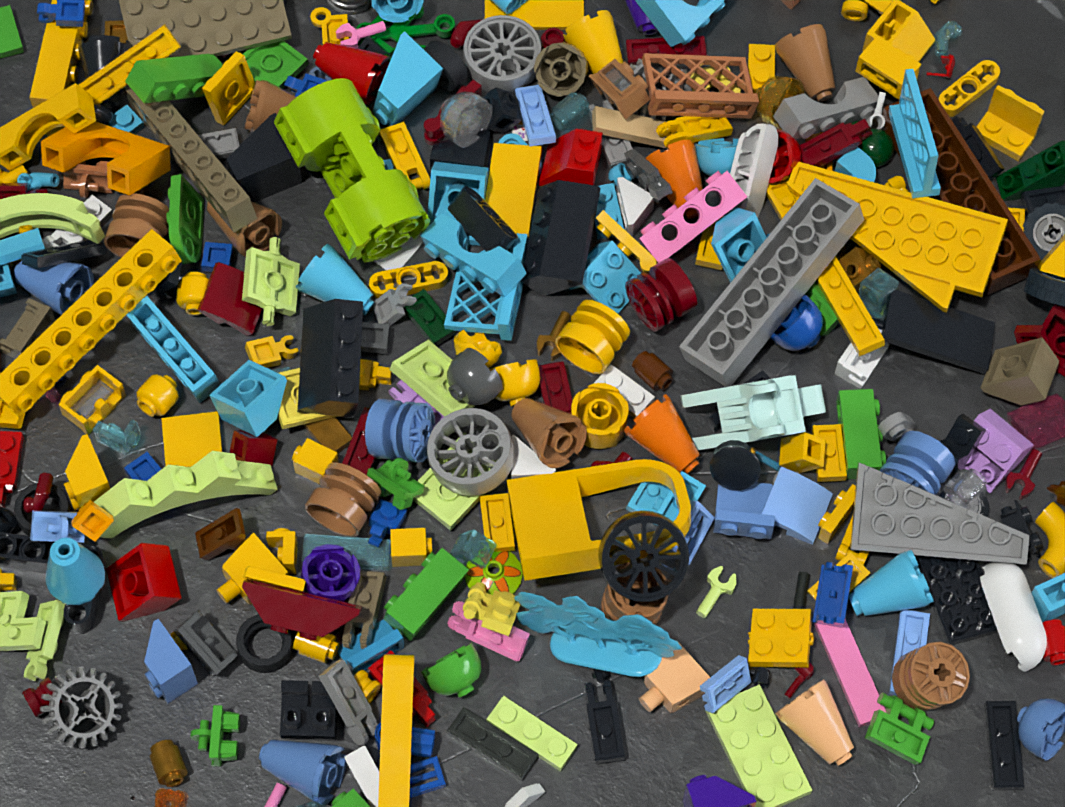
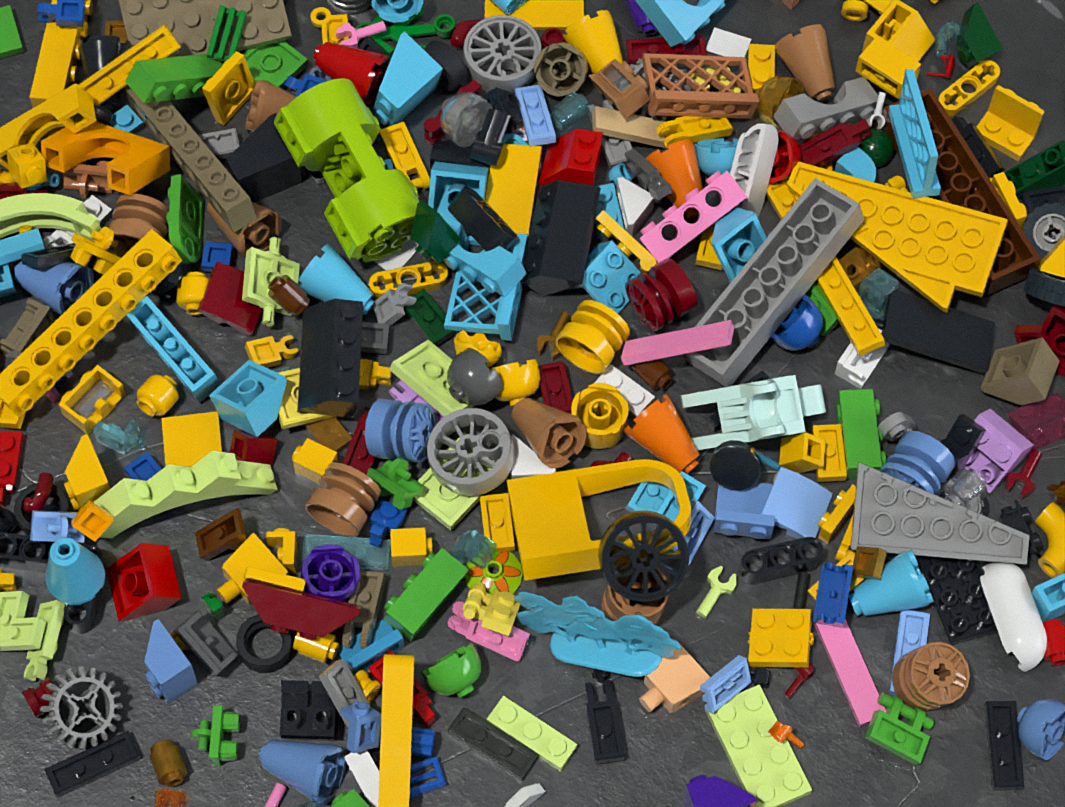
(26, 165): none -> yellow brick
(92, 764): none -> black tile
(100, 247): none -> yellow hips
(214, 606): none -> green tile
(232, 12): none -> green tile
(288, 294): none -> reddish brown brick
(363, 726): none -> medium blue bracket
(432, 234): none -> dark green slope
(489, 142): none -> black piece
(677, 342): none -> bright pink tile
(728, 43): none -> white sticker
(781, 732): none -> orange hand
(788, 550): none -> black beam
(818, 723): light nougat cone -> none
(868, 562): none -> pearl gold plate
(976, 38): none -> dark green slope
(1008, 194): none -> yellow hinge

